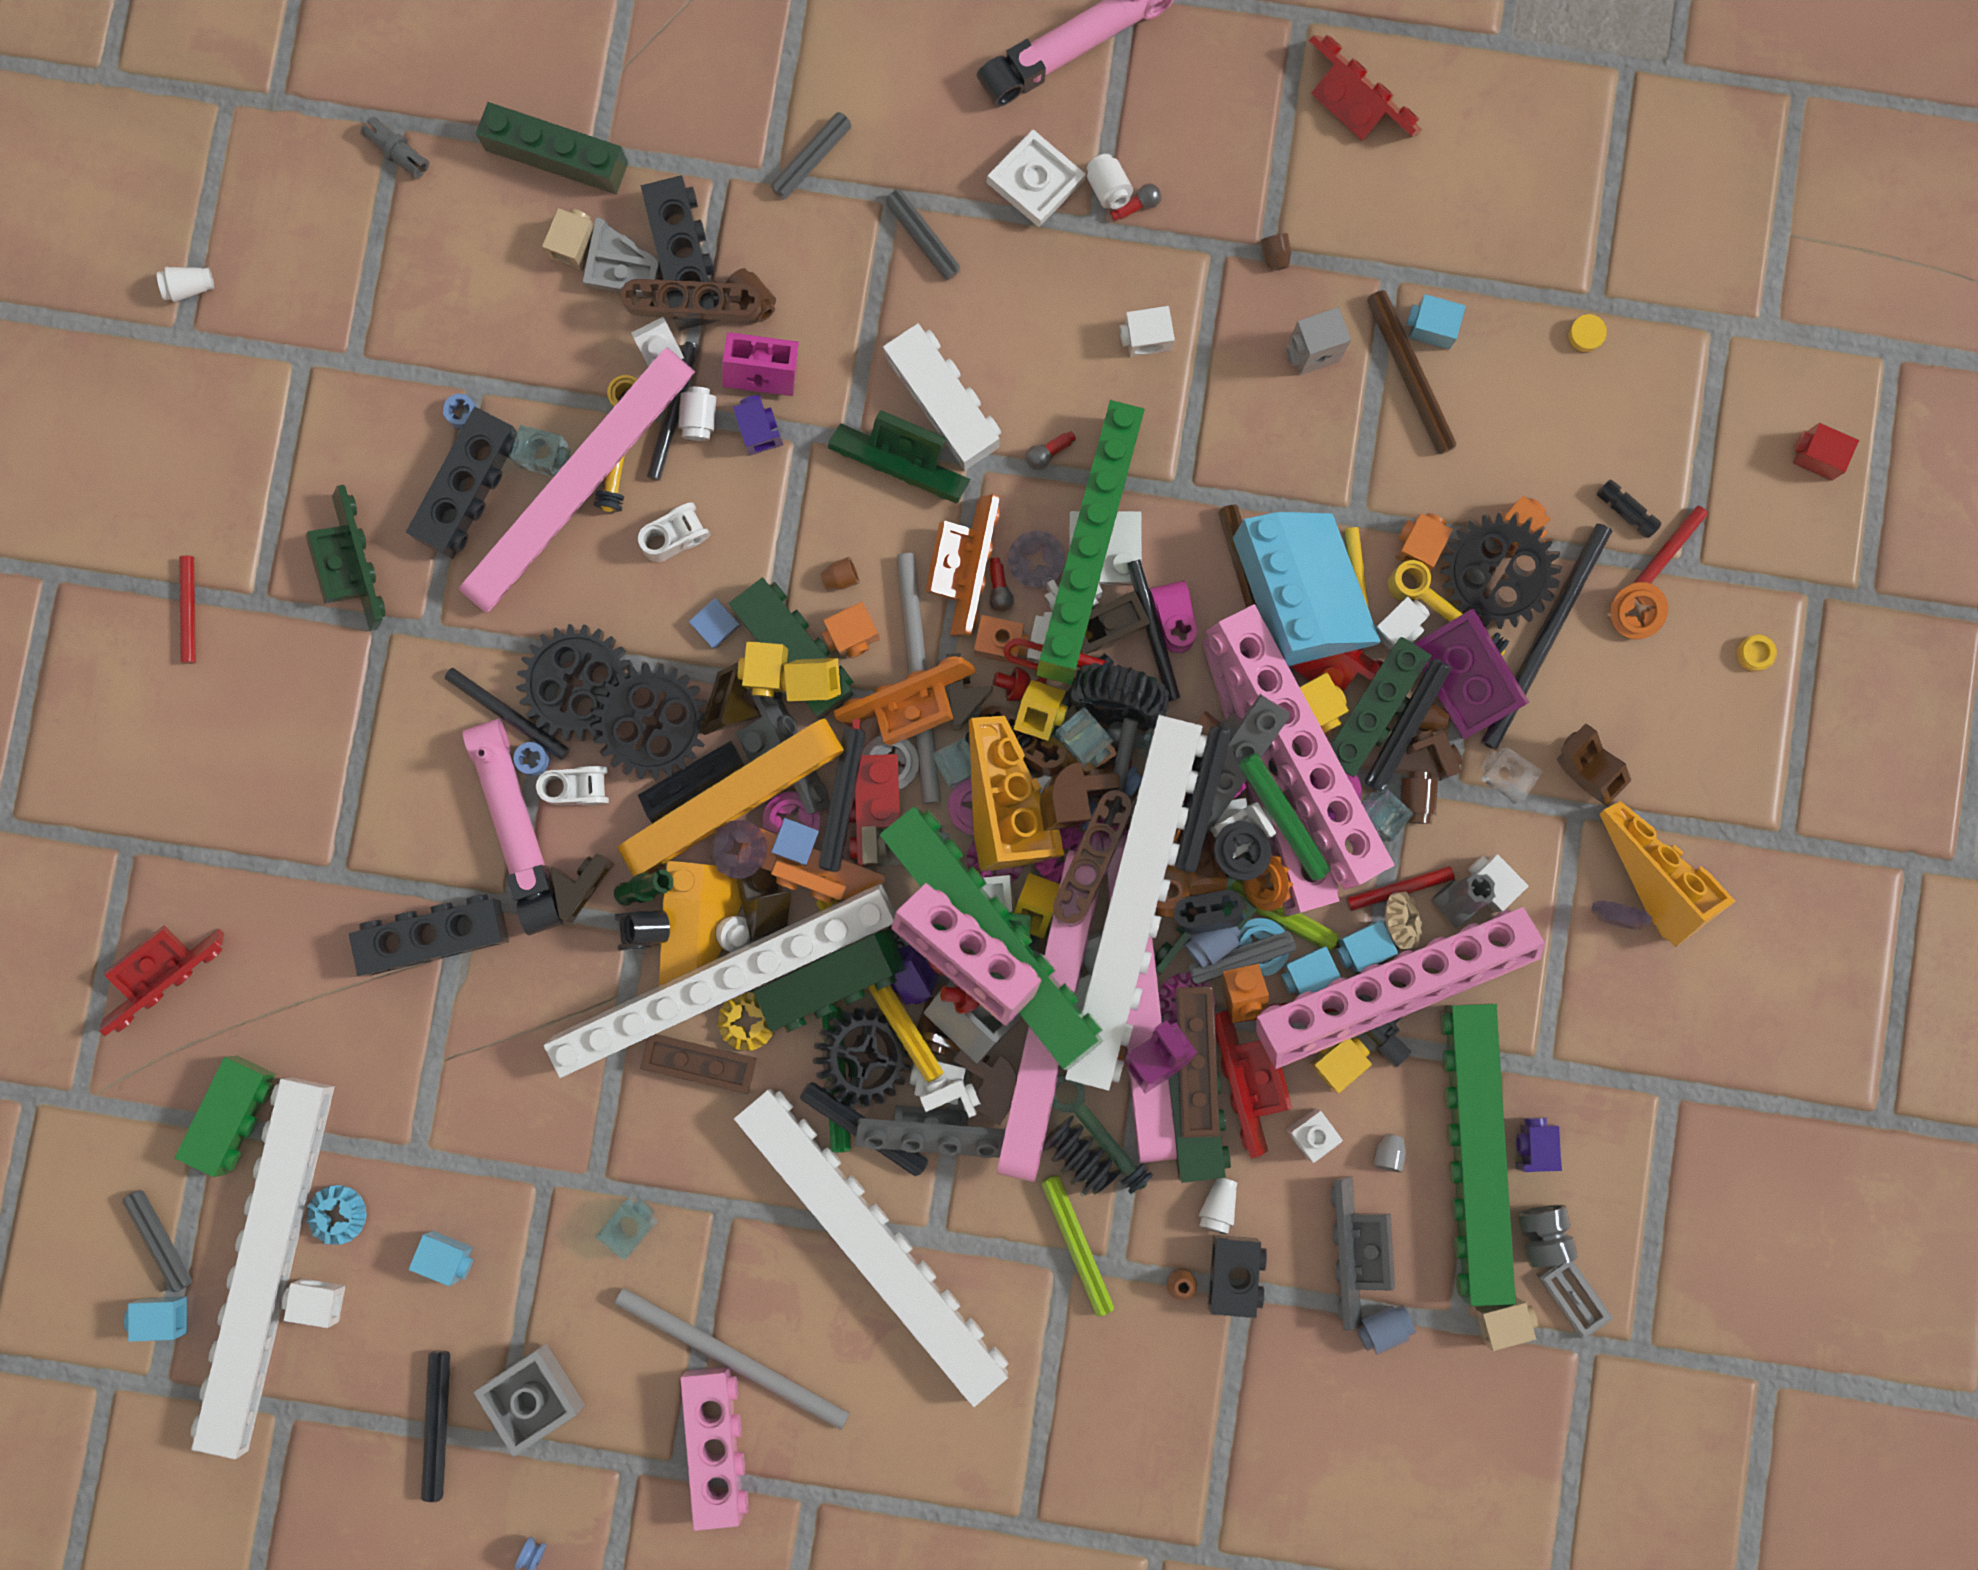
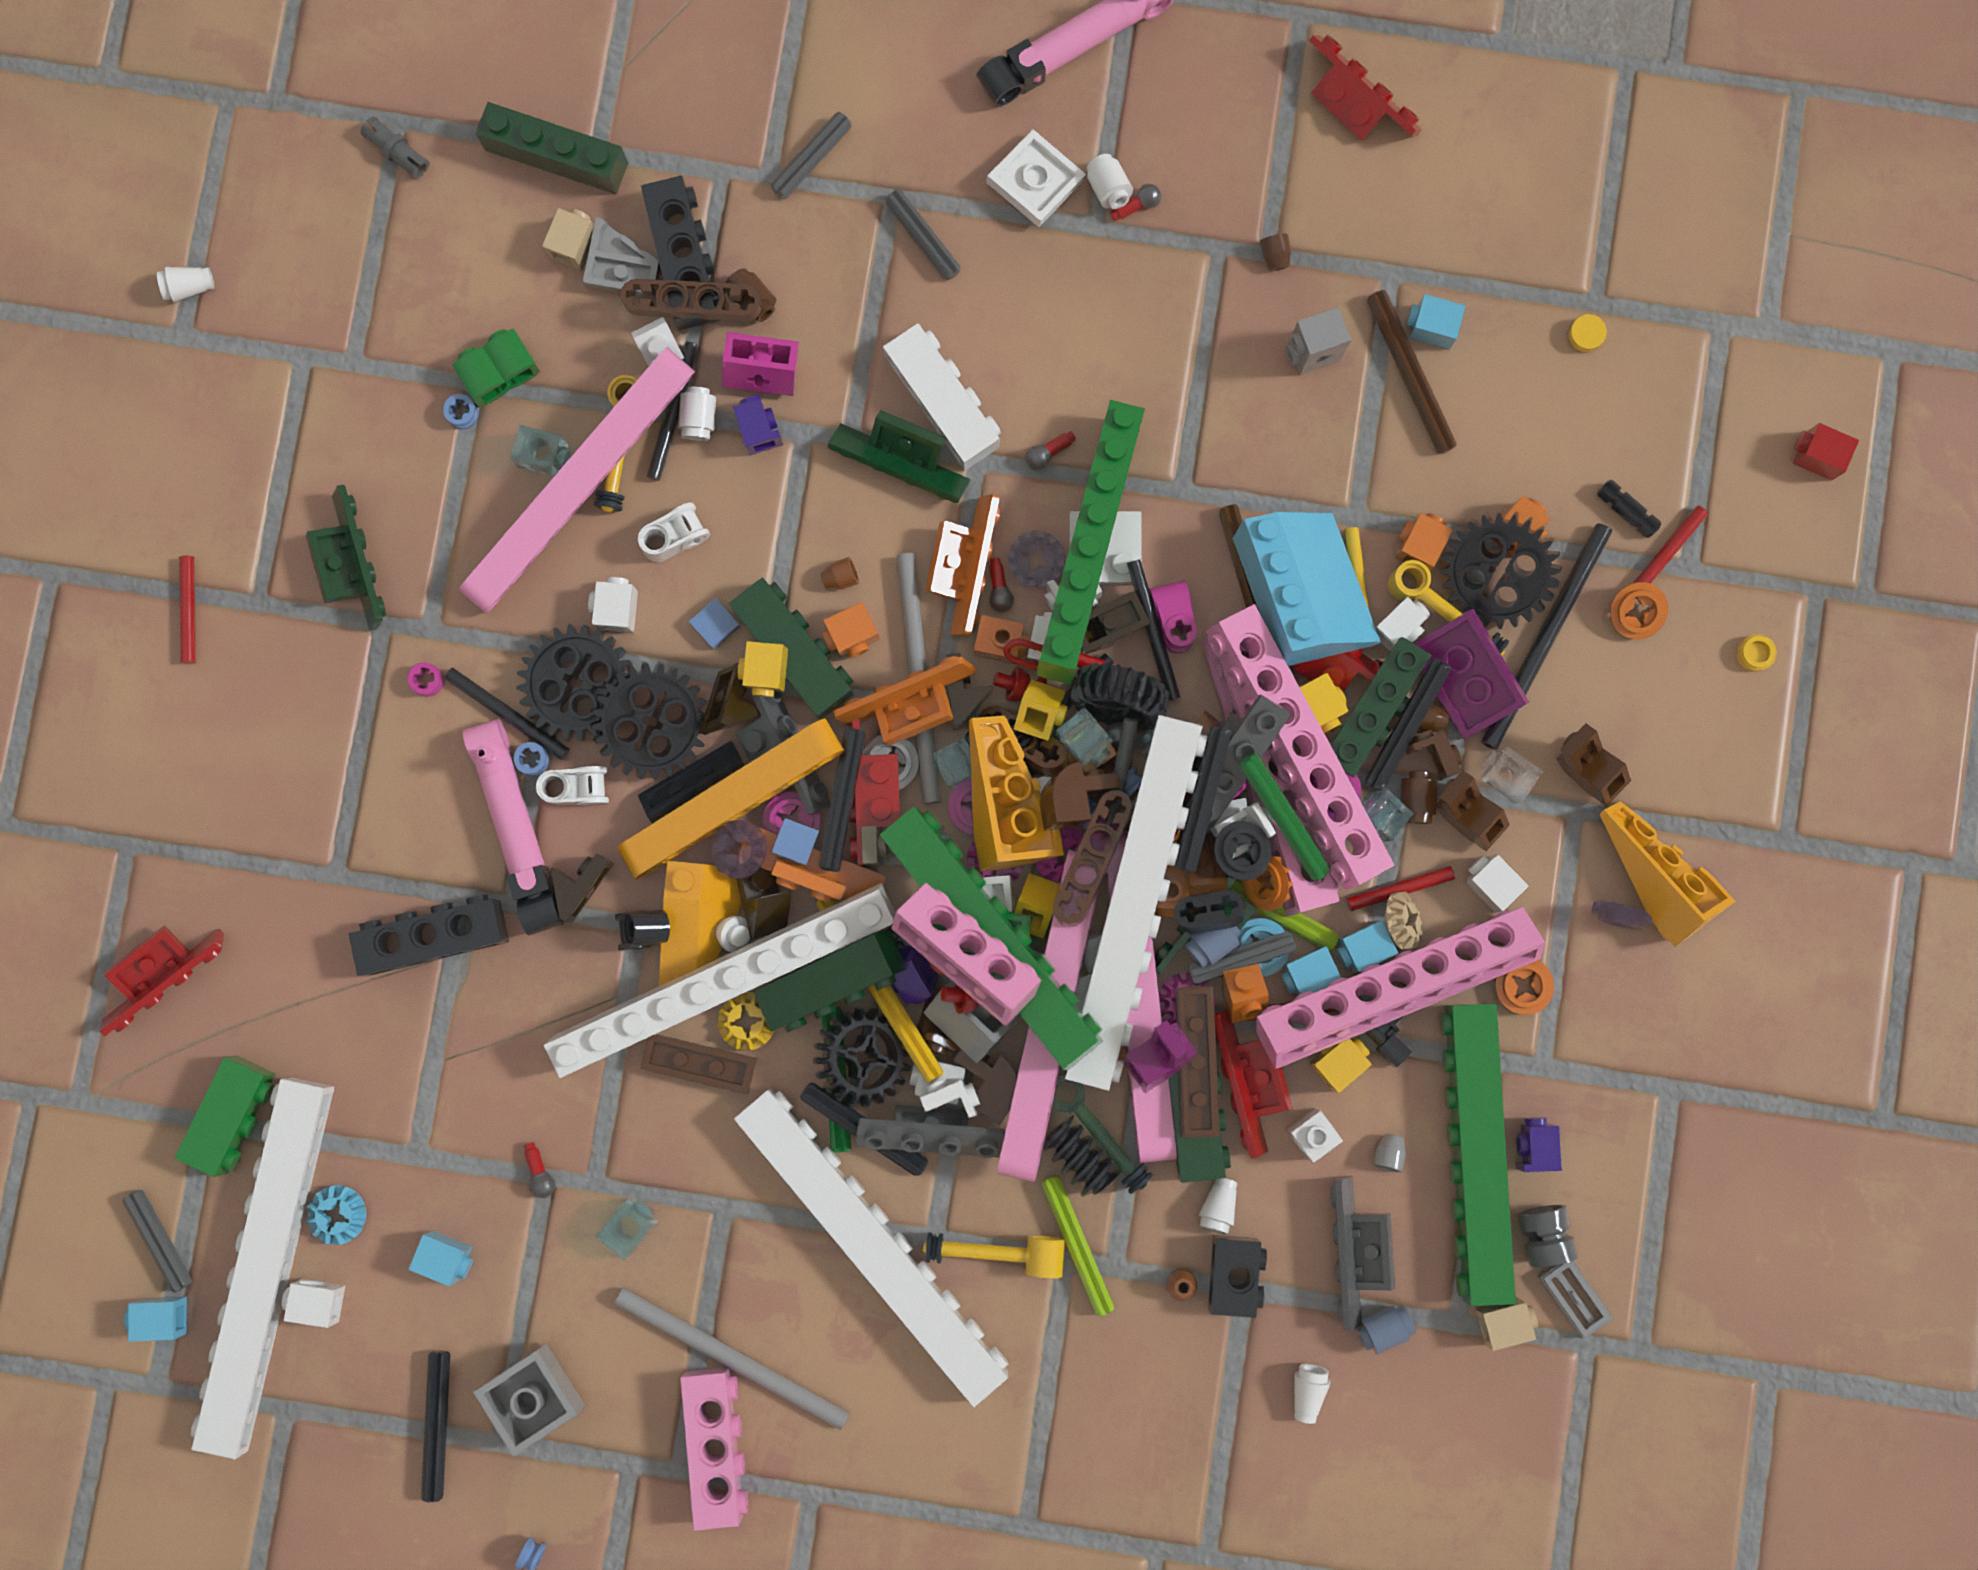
(419, 671): none -> dark pink bush
(461, 463): black brick -> none
(495, 367): none -> green brick
(541, 1182): none -> piece
(613, 605): none -> white brick
(643, 887): dark green pin -> none
(811, 679): yellow brick -> none
(1042, 1256): none -> yellow piece
(1147, 331): white brick -> none
(1309, 1391): none -> white cone
(1463, 899): dark grey piece -> none
(1471, 812): none -> reddish brown brick
(1525, 1003): none -> orange gear

